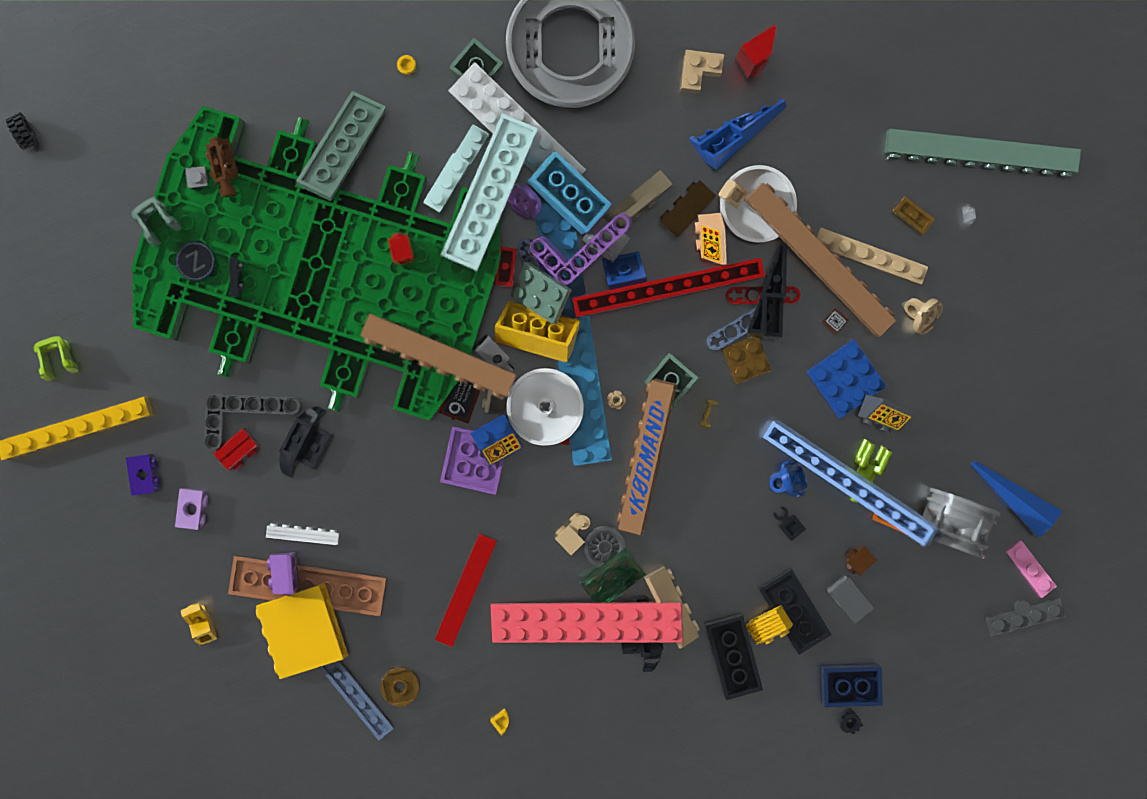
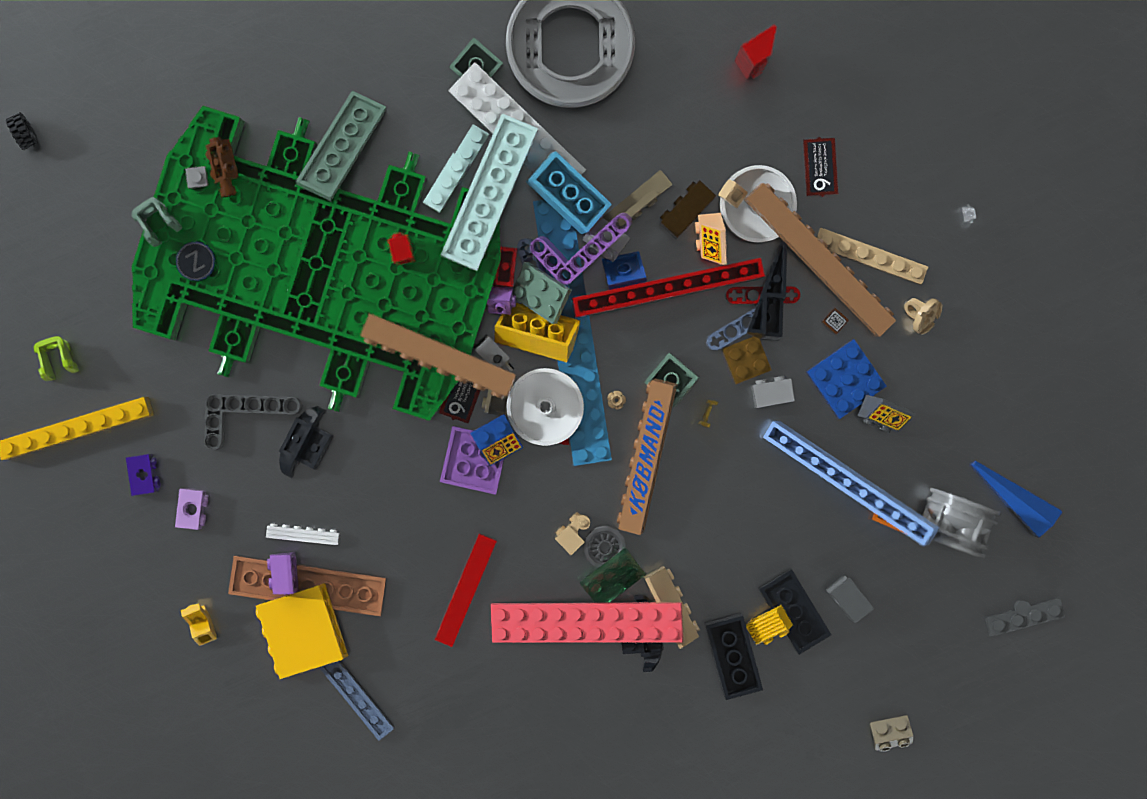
(236, 269): black plate -> none
(236, 450): red brick -> none
(406, 65): yellow tile -> none
(409, 692): pearl gold plate -> none
(501, 300): none -> medium lavender brick
(501, 721): yellow tile -> none
(525, 201): medium lavender tile -> none
(698, 64): tan brick -> none
(721, 144): blue wedge -> none
(772, 392): none -> light grey brick
(791, 525): black plate -> none
(793, 479): blue tile -> none
(820, 166): none -> piece
(851, 685): dark blue brick -> none
(852, 726): black animal -> none
(859, 560): reddish brown brick -> none
(869, 467): lime plant -> none
(891, 733): none -> dark tan bracket
(913, 215): pearl gold plate -> none
(982, 152): sand green brick -> none
(1031, 569): bright pink plate -> none

